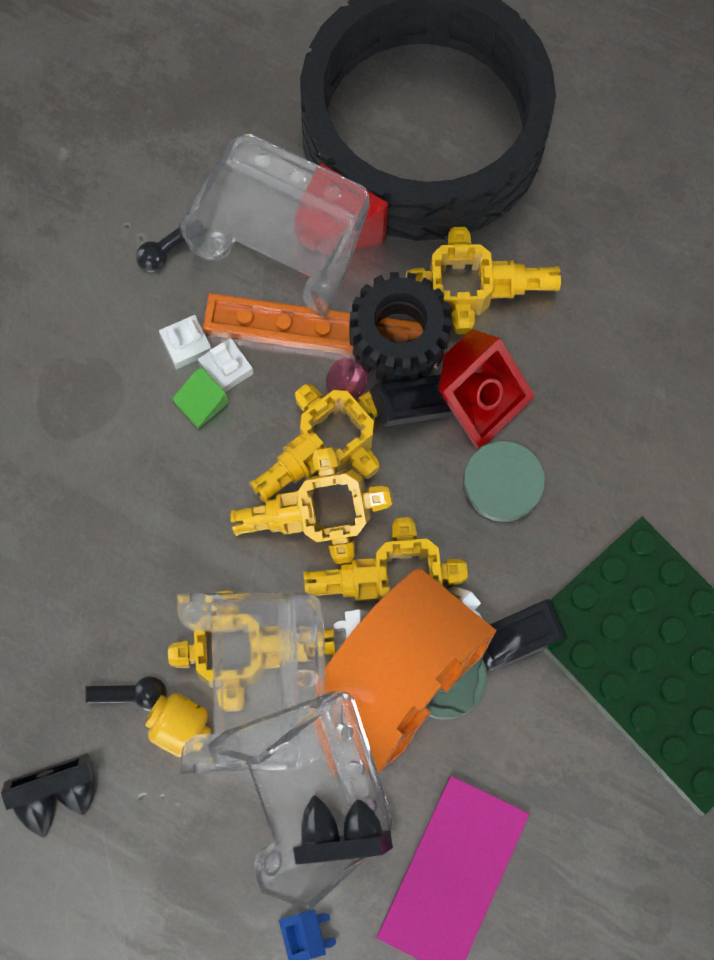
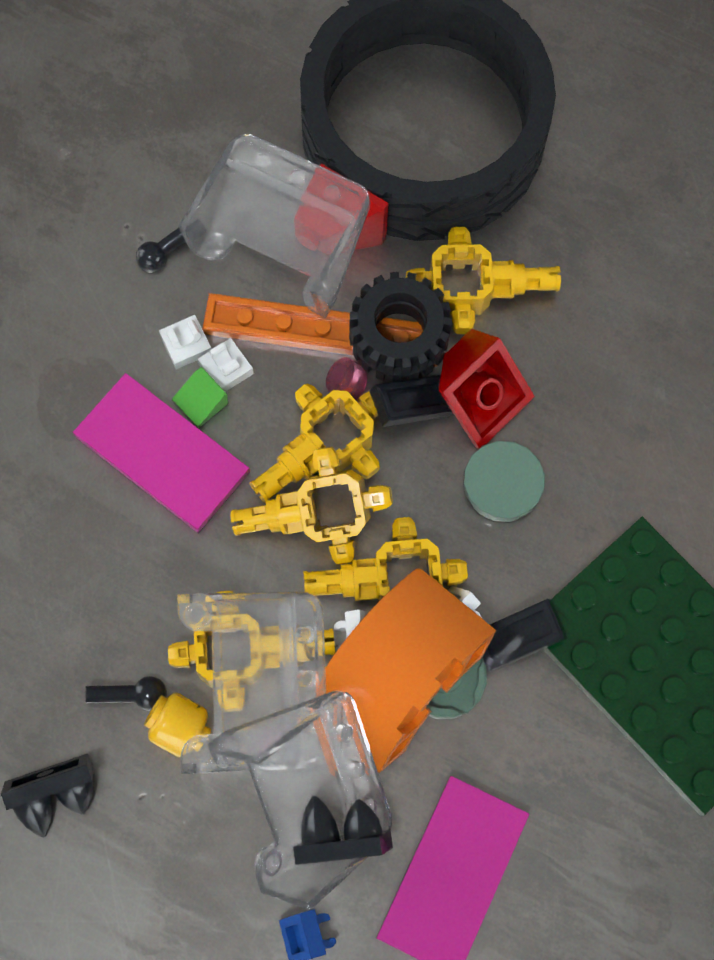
(161, 452): none -> dark pink tile

